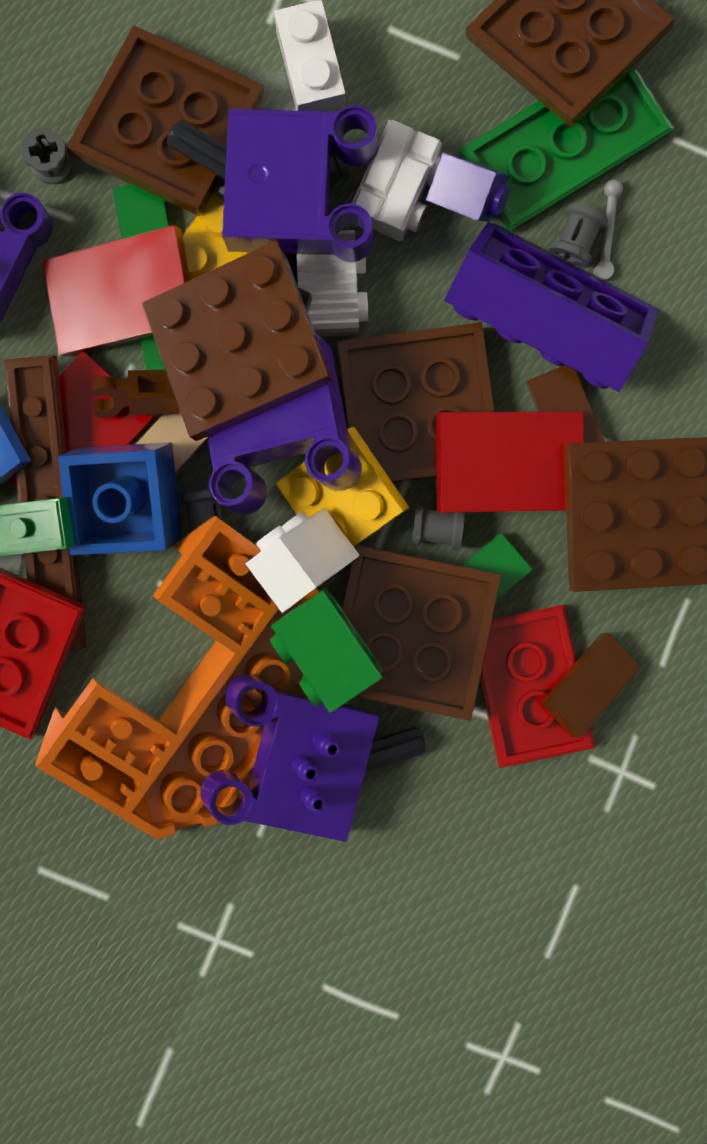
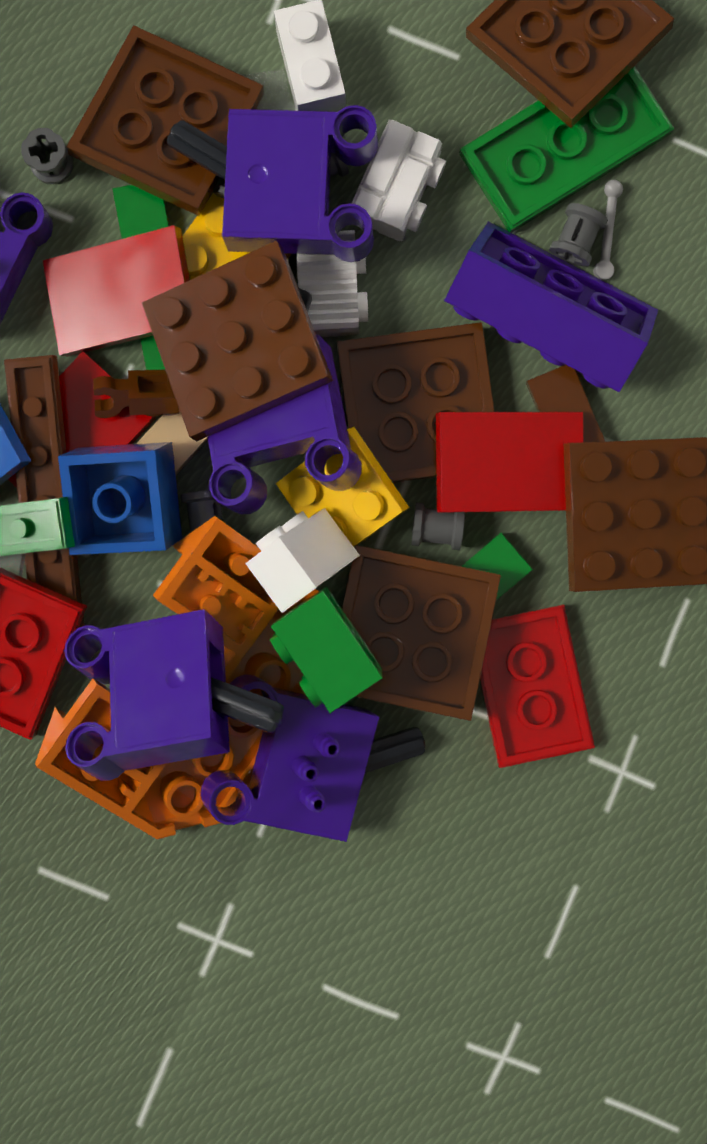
(163, 694): none -> dark purple piece
(469, 188): brick -> none
(590, 685): reddish brown tile -> none

